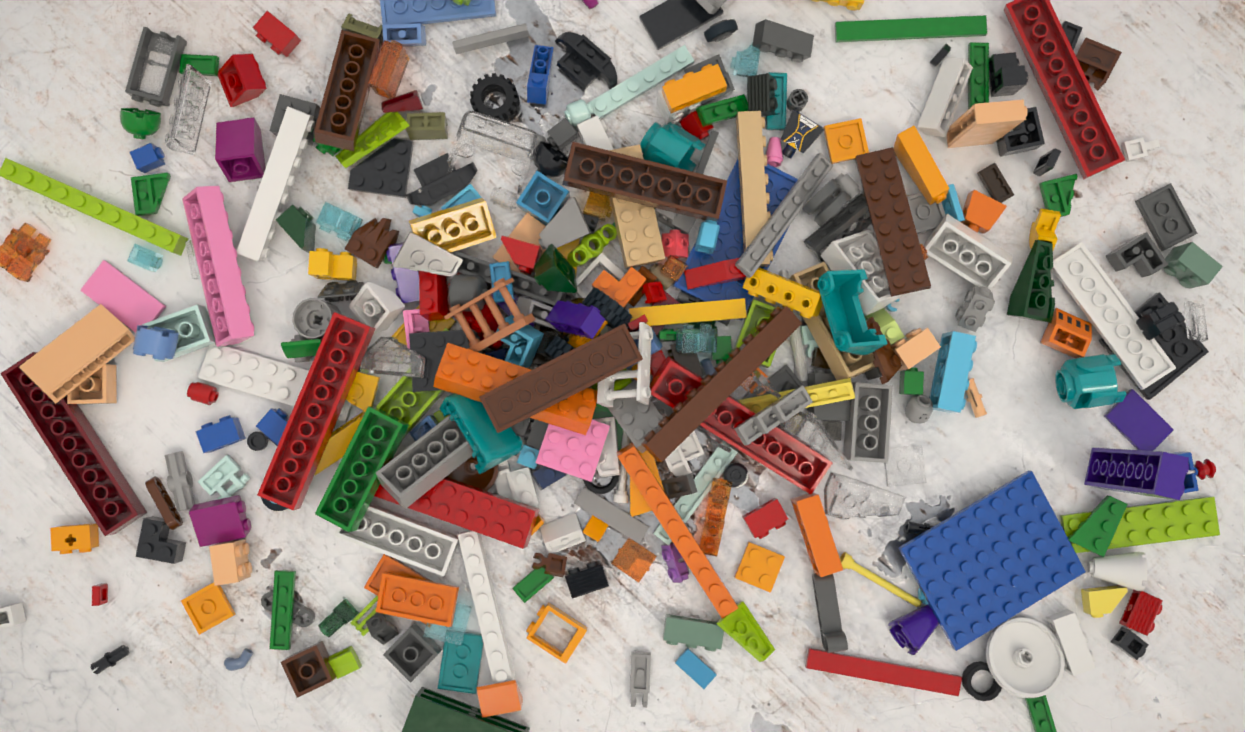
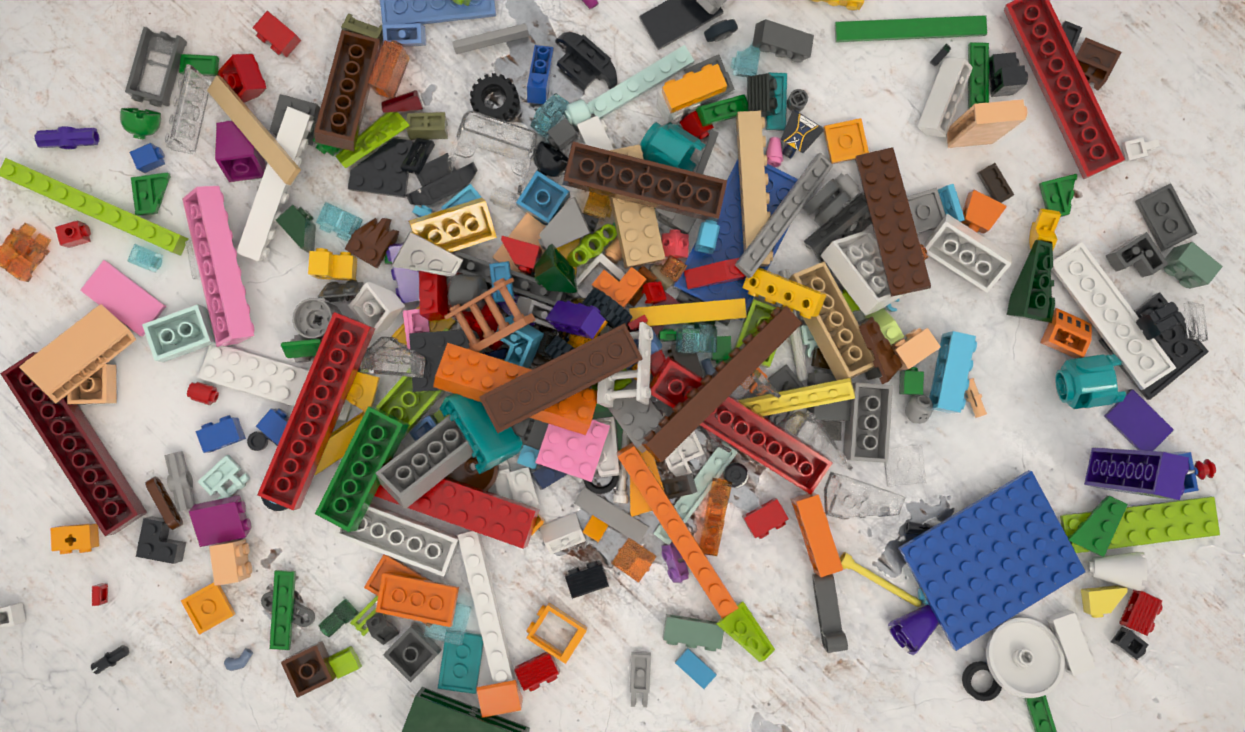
(67, 137): none -> dark purple piece
(73, 234): none -> red brick
(156, 342): medium blue brick -> none
(254, 130): none -> tan tile
(420, 156): none -> black tile
(532, 584): green tile -> none
(536, 671): none -> red brick
(549, 114): none -> clear light blue arch
(553, 564): reddish brown plate -> none
(613, 251): none -> light nougat cone
(759, 567): light orange plate -> none
(773, 415): light grey slope -> none
(844, 312): teal windscreen -> none
(883, 672): red tile -> none
(920, 165): light orange slope -> none
(976, 305): light grey brick -> none
(1024, 137): black brick -> none
(1047, 162): black tile -> none

